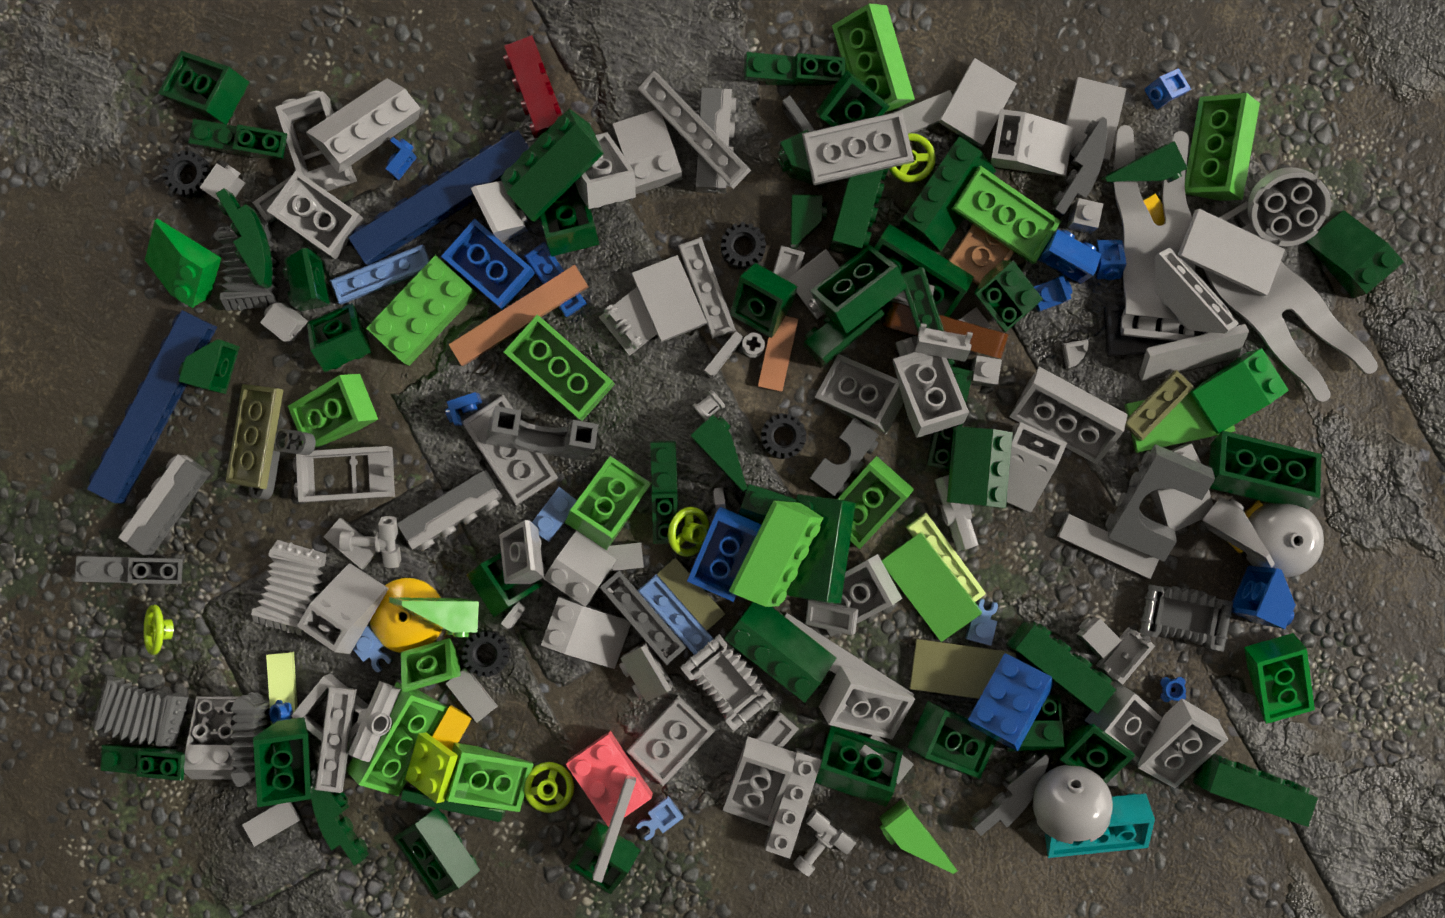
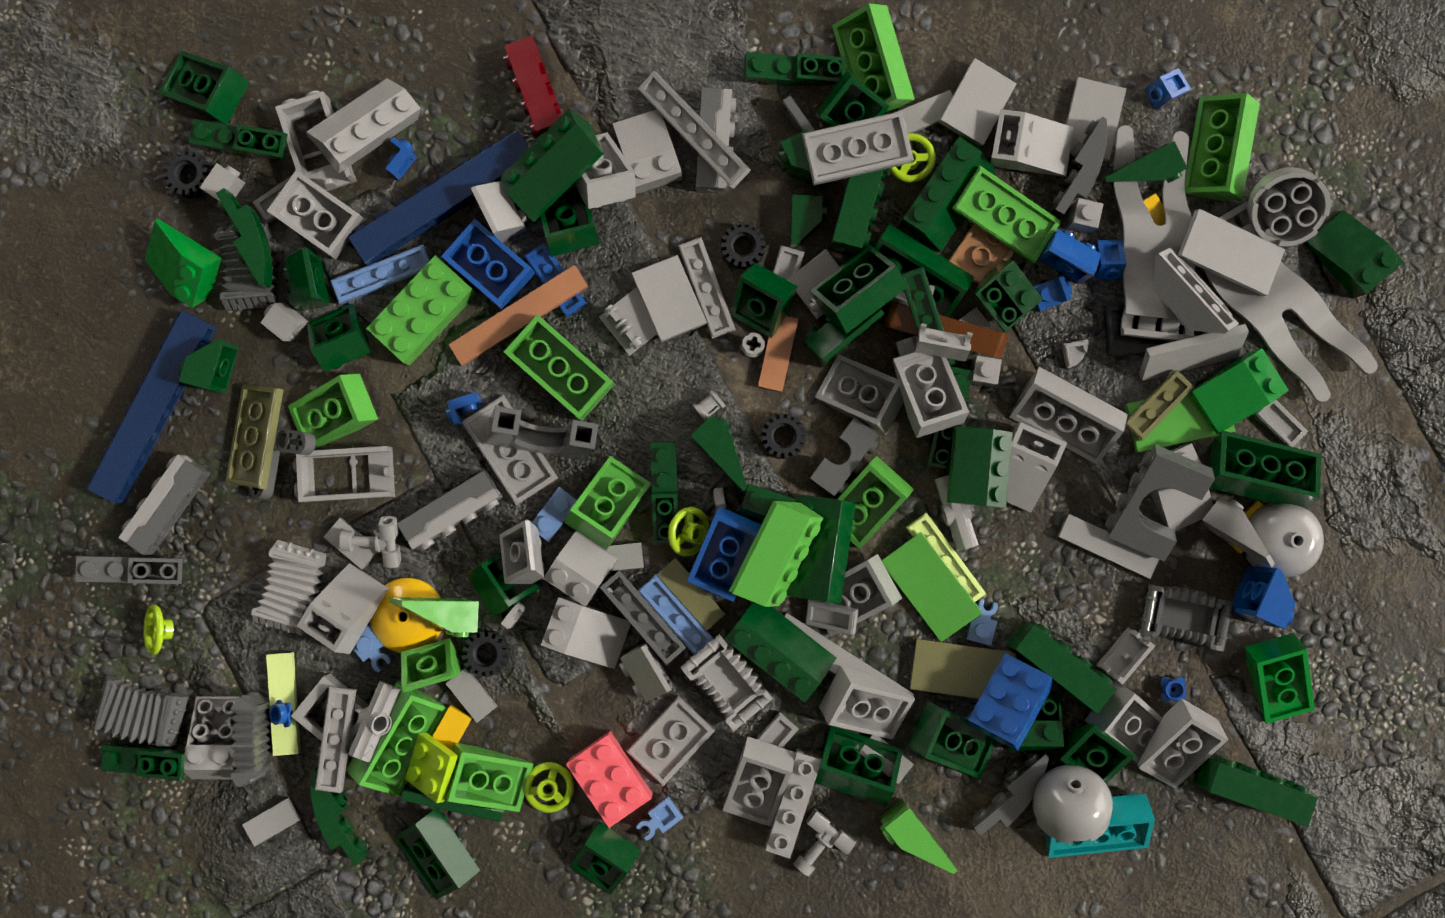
(282, 763): dark green slope -> none
(614, 828): light grey tile -> none
(724, 354): light grey tile -> none
(1098, 636): light grey brick -> none
(1281, 424): none -> light grey tile

